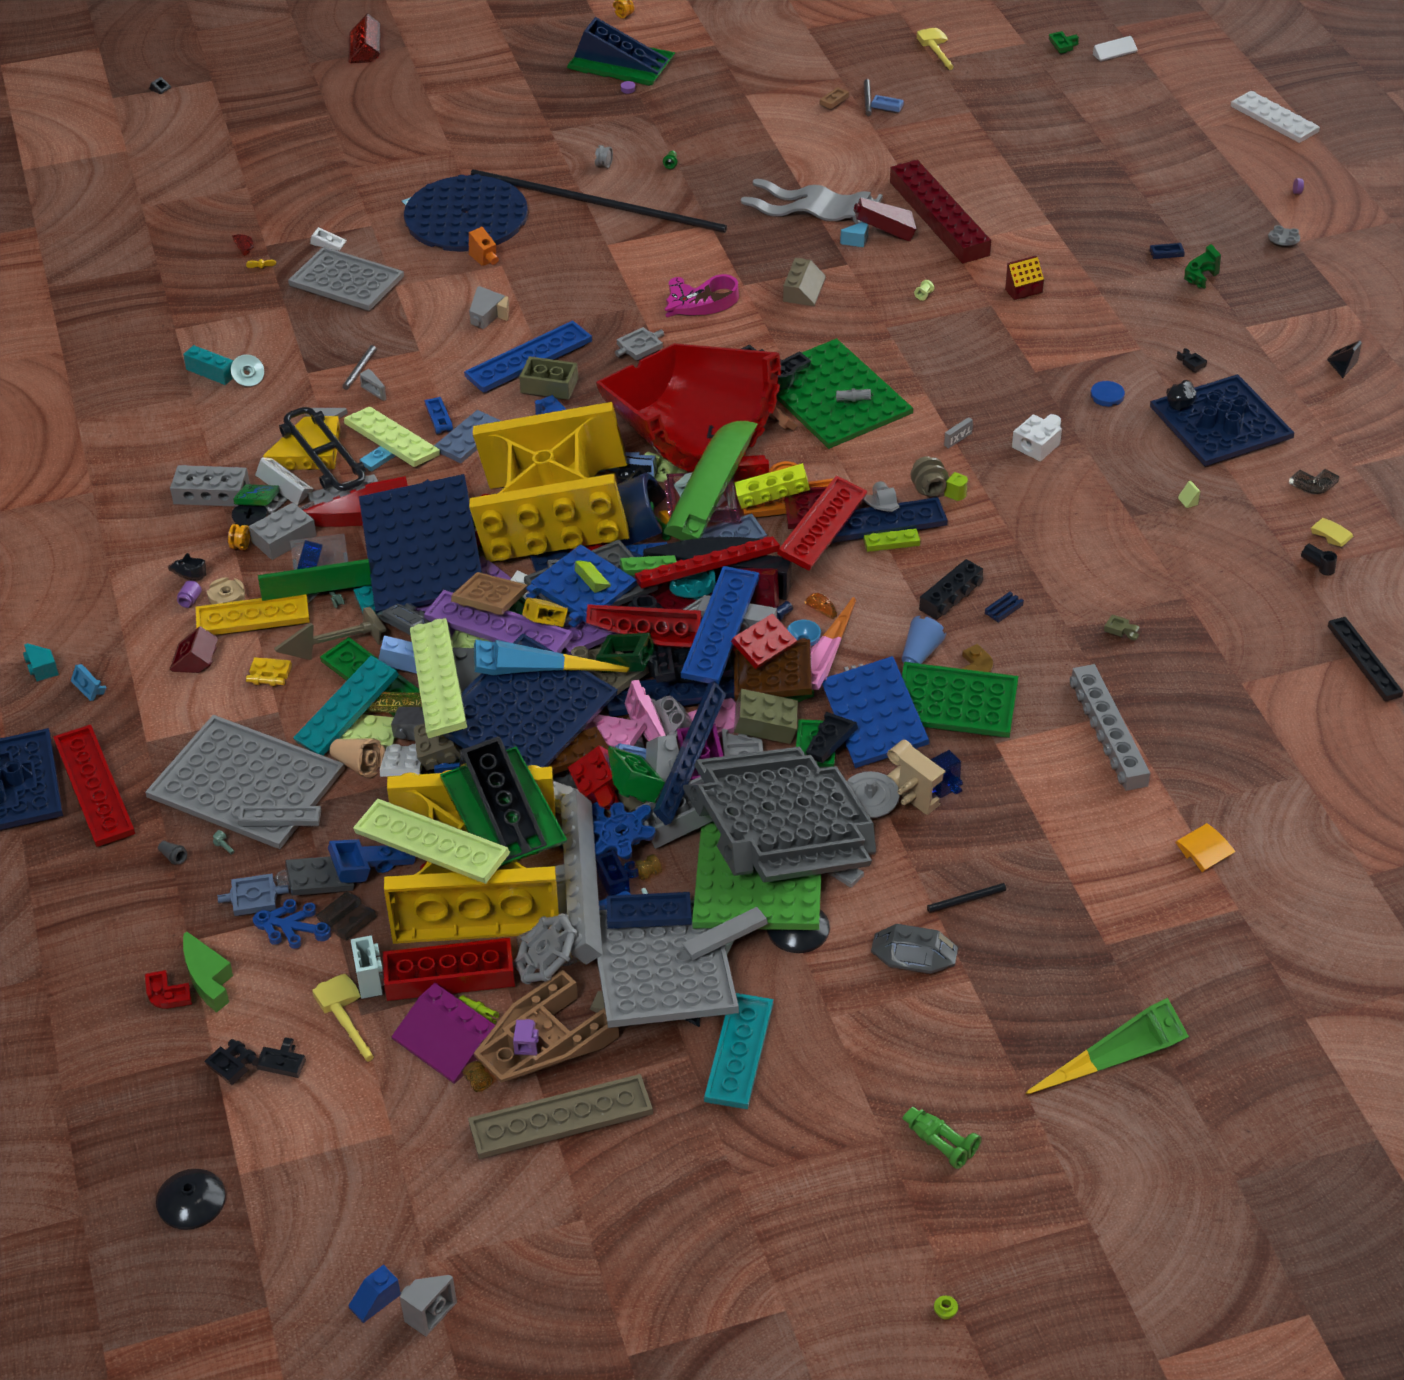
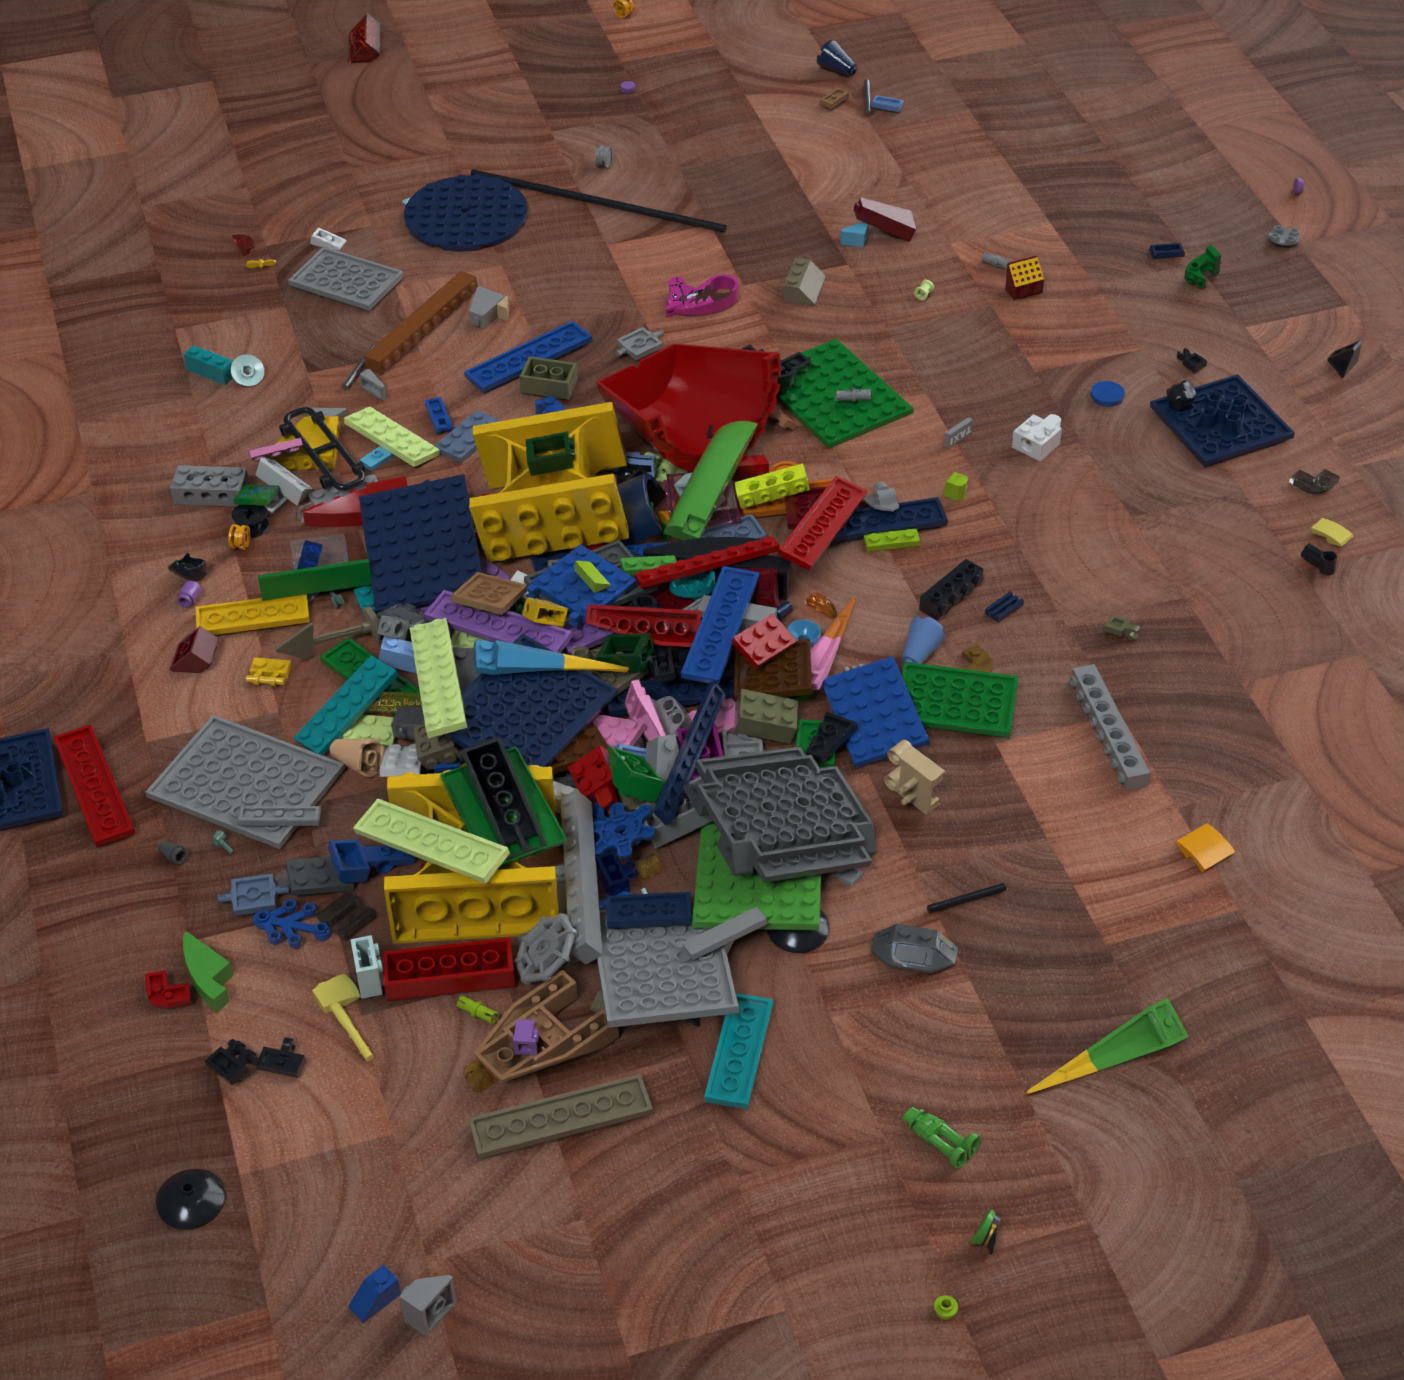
(41, 662): teal slope -> none
(86, 682): dark azure plate -> none
(159, 86): black slope -> none
(234, 590): tan plate -> none
(274, 450): none -> bright pink plate
(276, 530): light grey brick -> none
(393, 627): none -> light grey brick
(420, 323): none -> dark orange brick
(443, 1032): magenta slope -> none
(482, 247): orange torso -> none
(552, 462): none -> dark green window
(616, 55): dark blue piece -> none
(670, 160): green cone -> none
(818, 201): light grey flag -> none
(836, 59): none -> dark blue cone
(875, 792): light grey piece -> none
(929, 476): dark tan piece -> none
(931, 38): light yellow piece -> none
(940, 211): dark red brick -> none
(951, 777): clear blue brick -> none
(986, 1231): none -> piece
(997, 261): none -> light grey pin
(1062, 43): green hinge -> none
(1114, 48): white slope -> none
(1189, 495): yellowish green slope -> none
(1275, 116): white plate -> none
(1365, 659): black plate -> none

